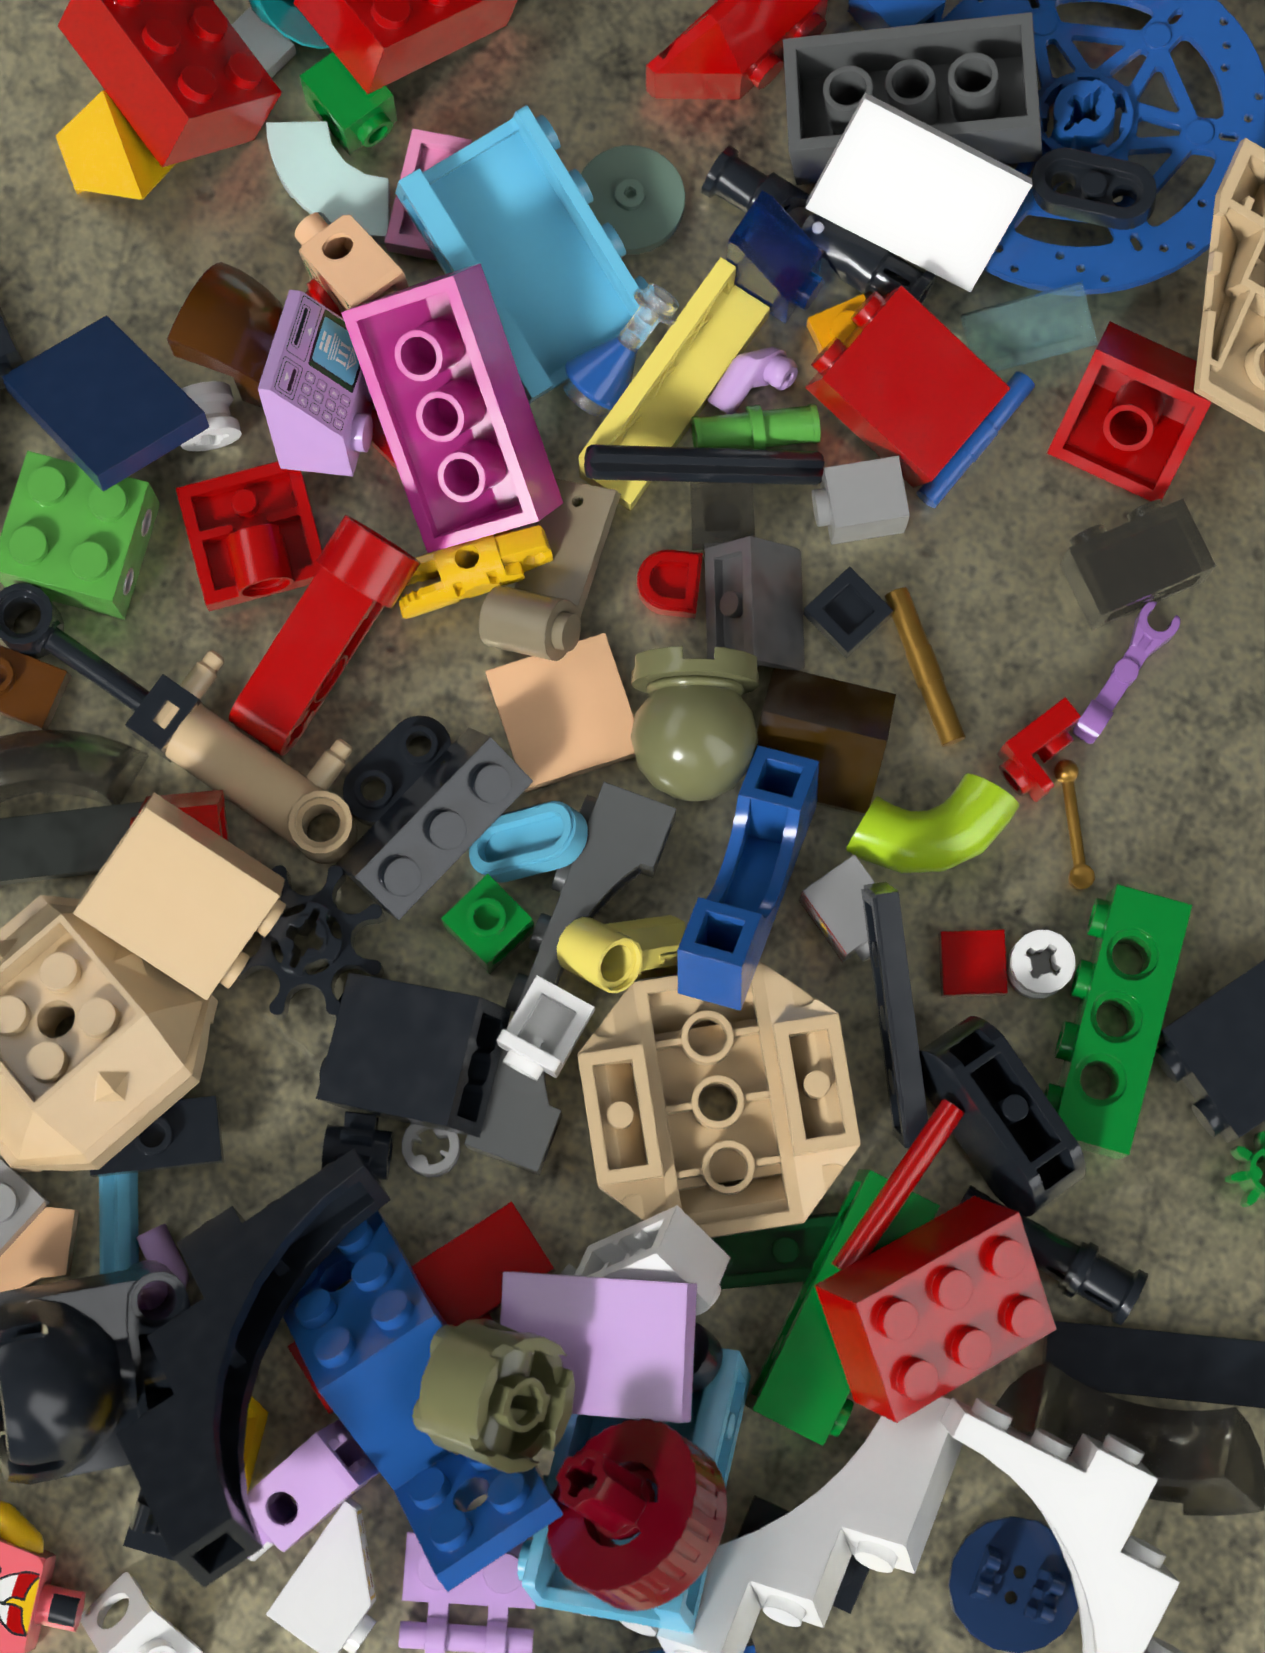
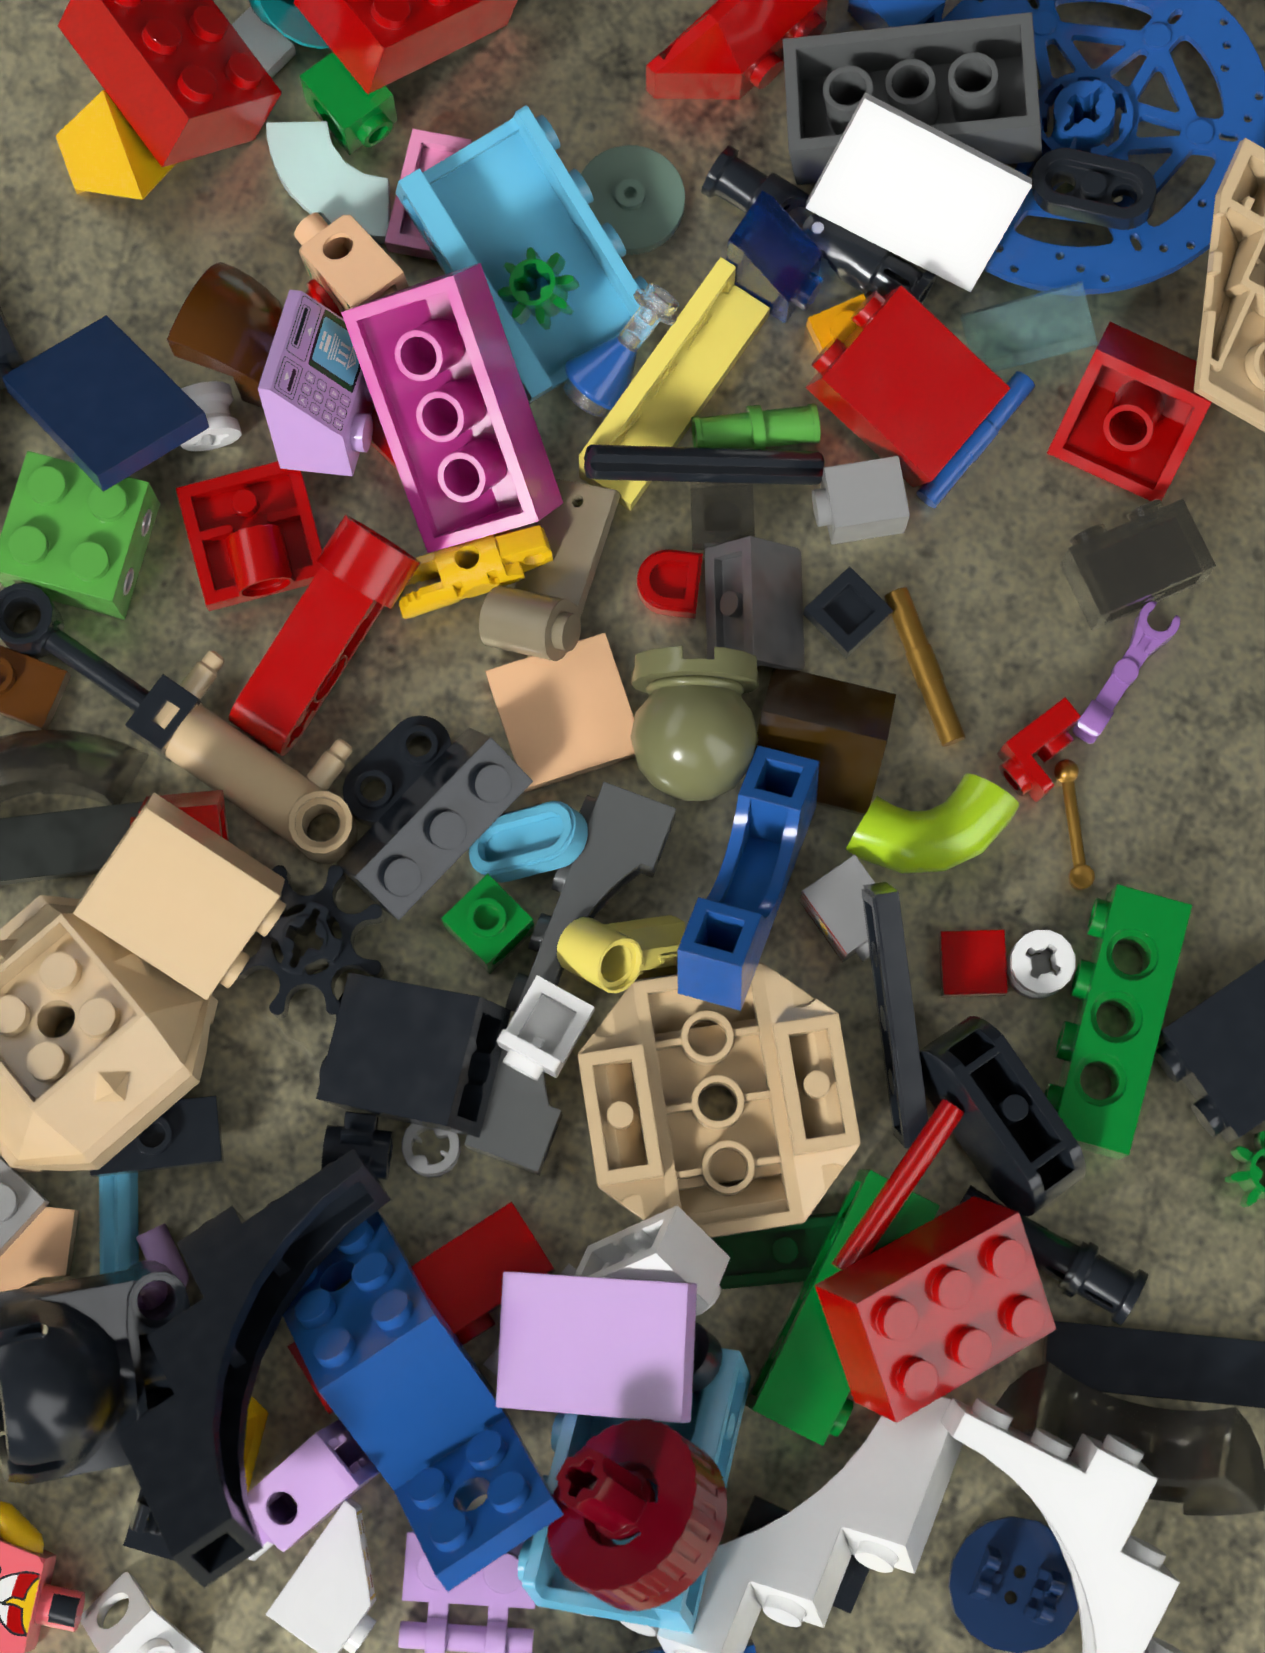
(494, 1394): olive brick -> none
(553, 296): none -> green gear
(751, 371): lavender arm -> none

